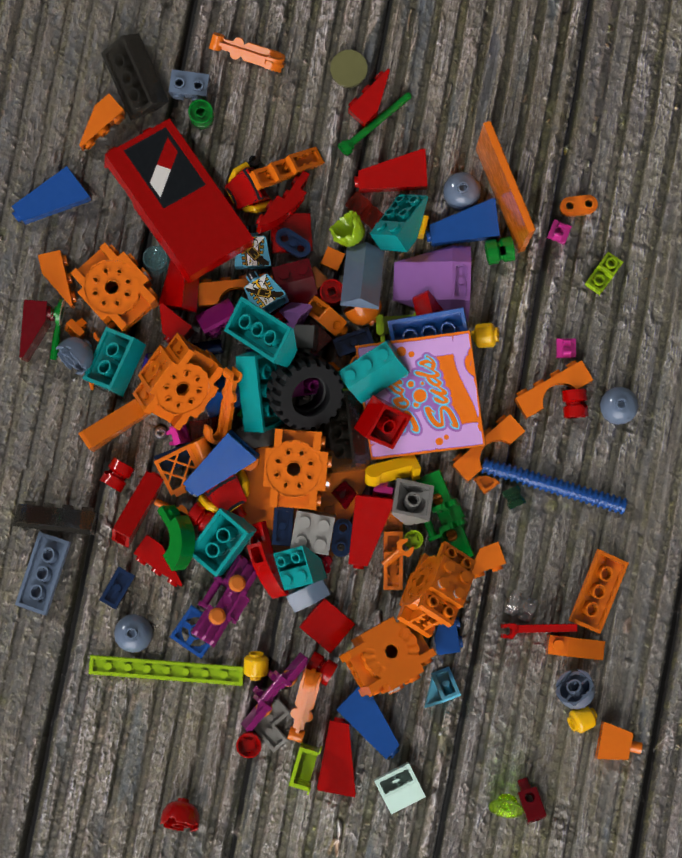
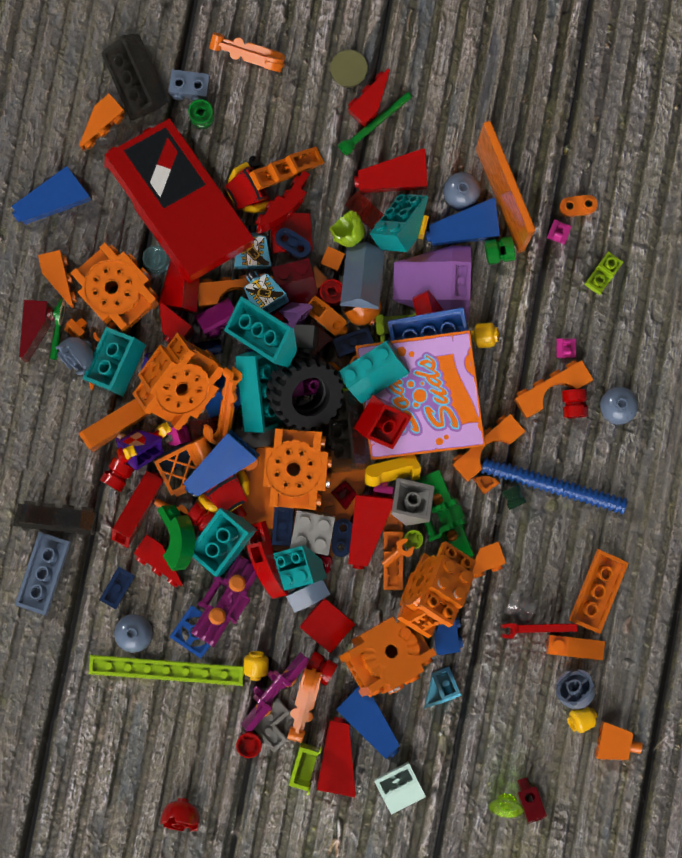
(141, 446): none -> torso

